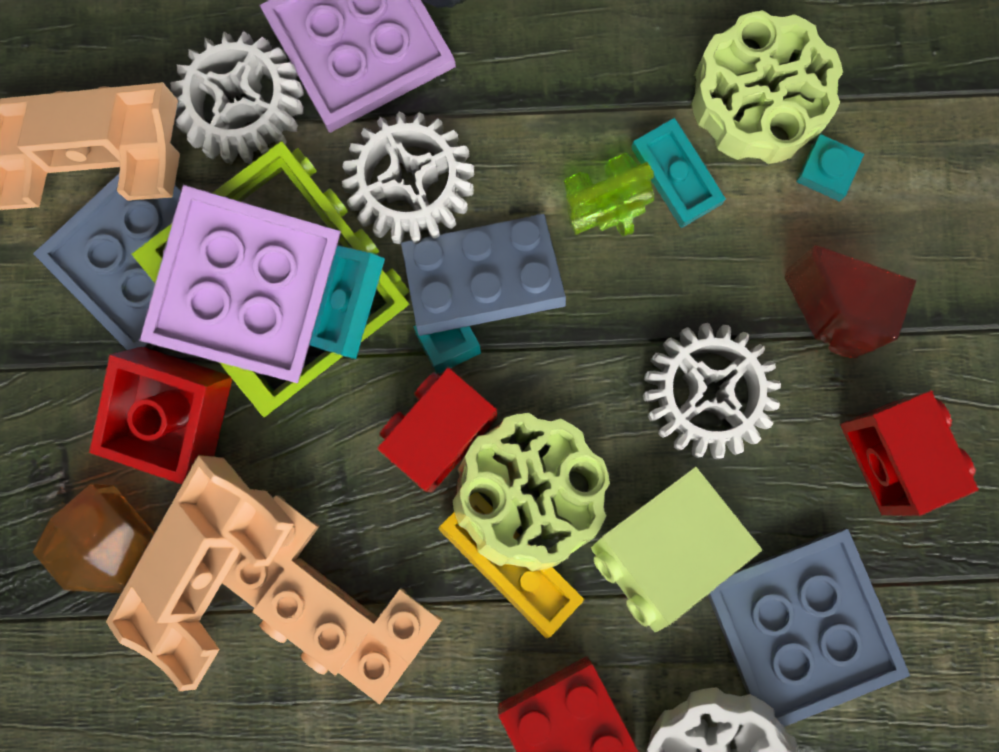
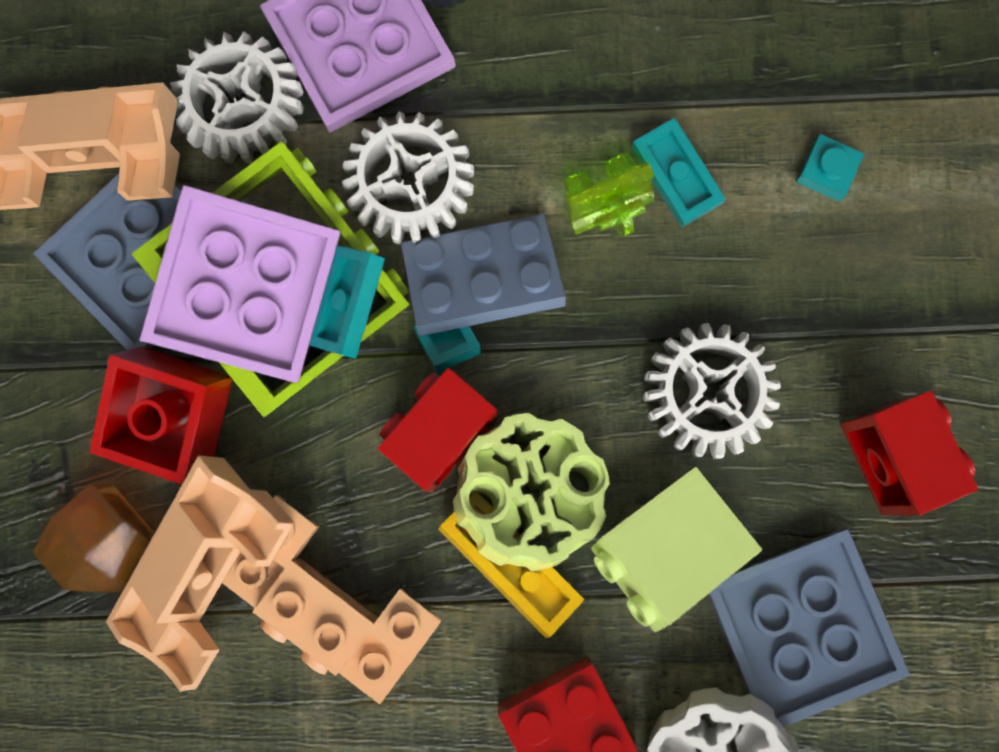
(802, 94): yellowish green connector -> none
(849, 300): clear red slope -> none

